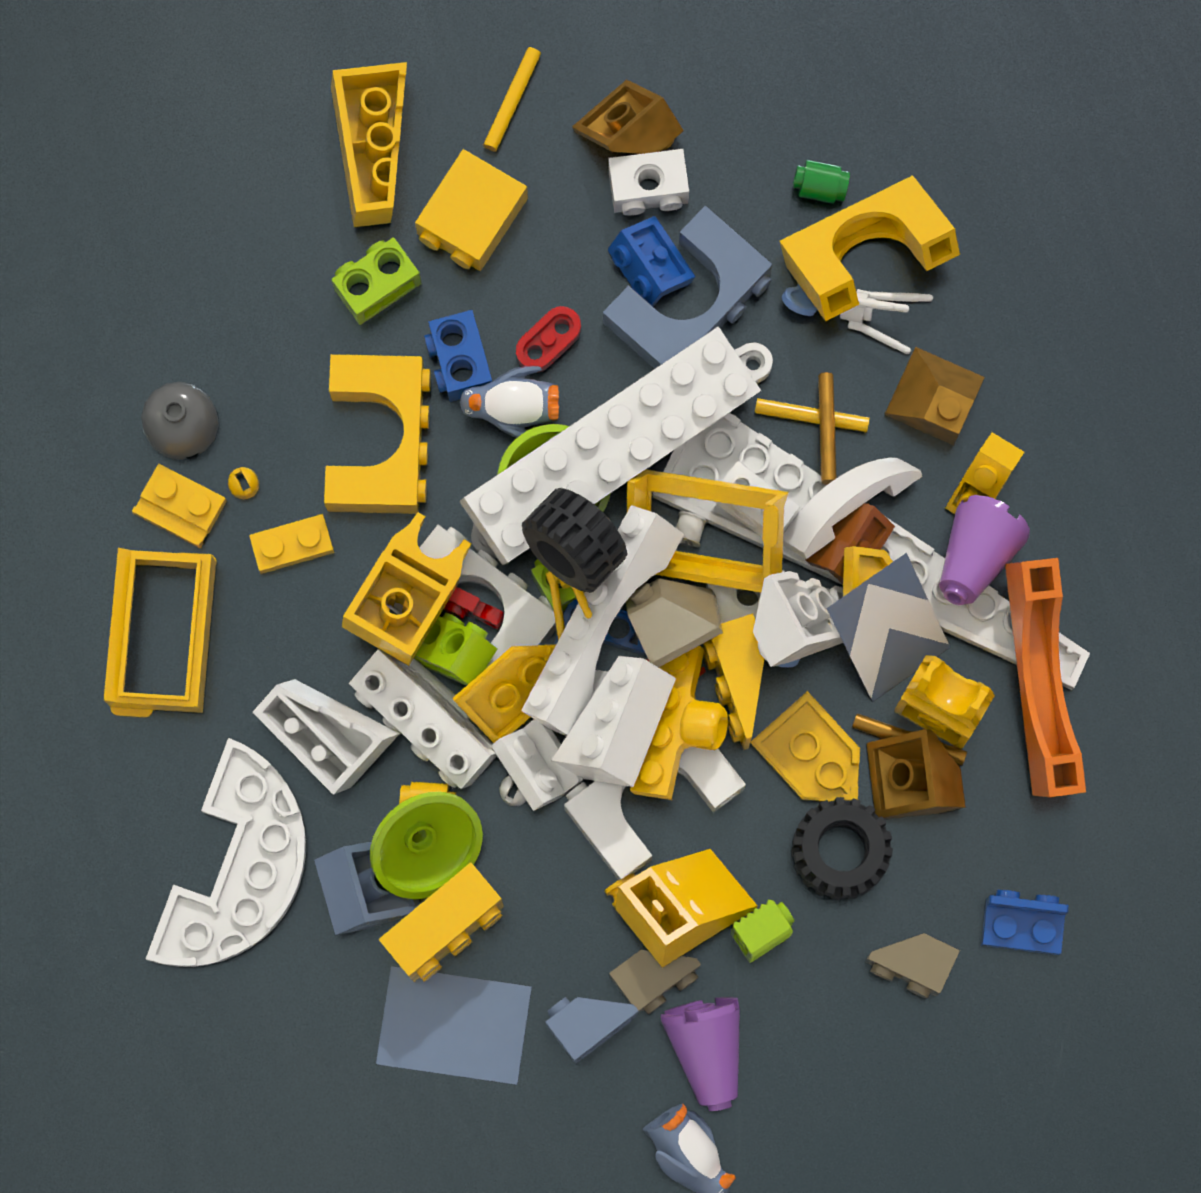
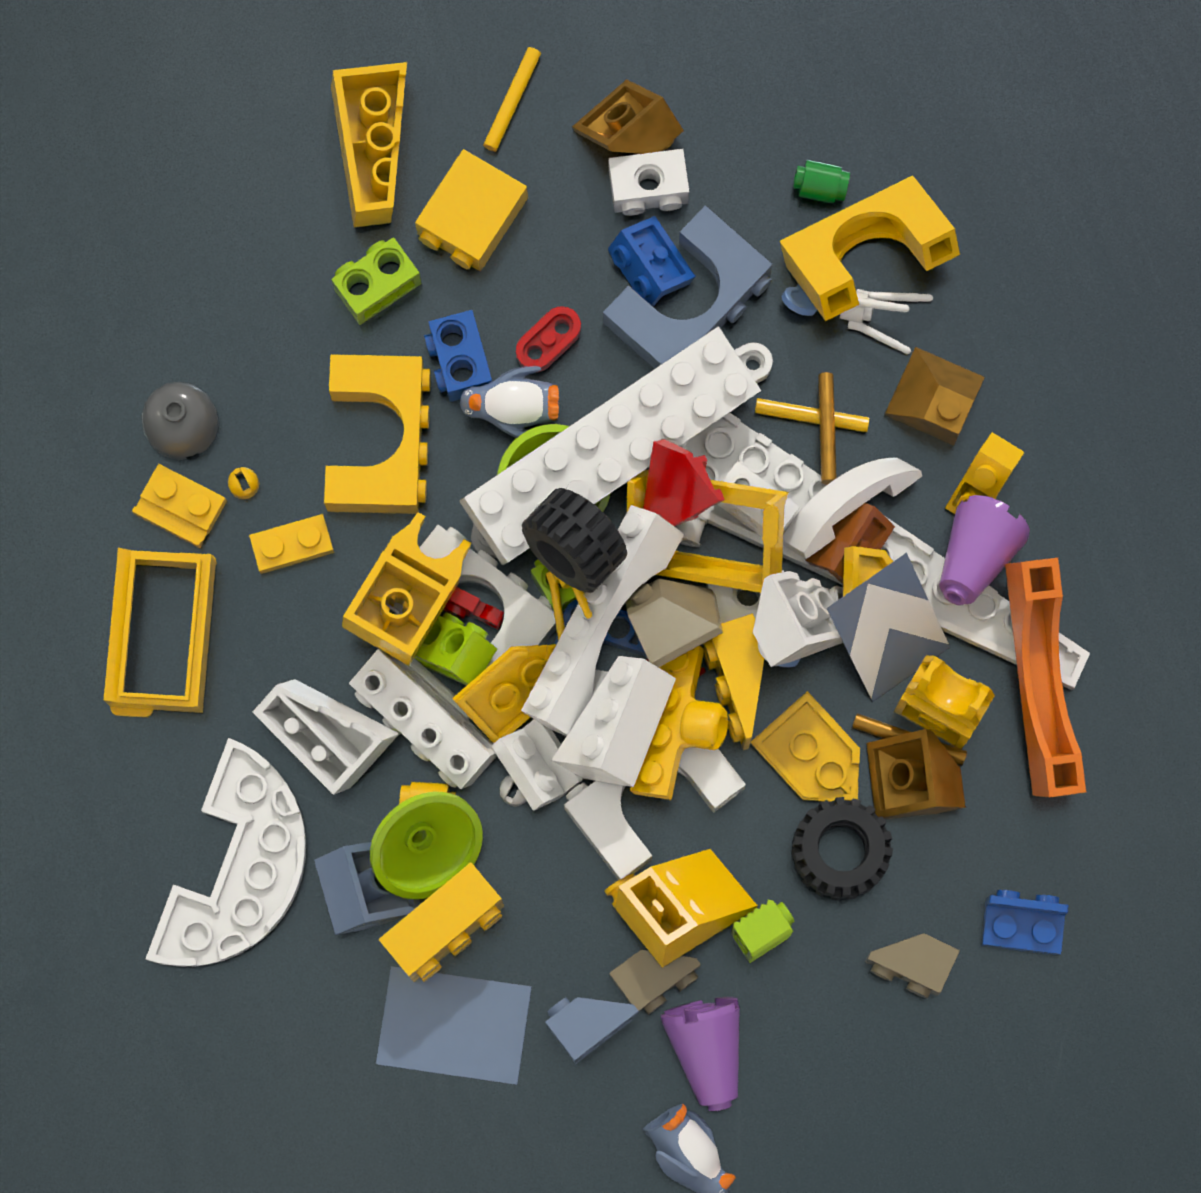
(678, 484): none -> red slope

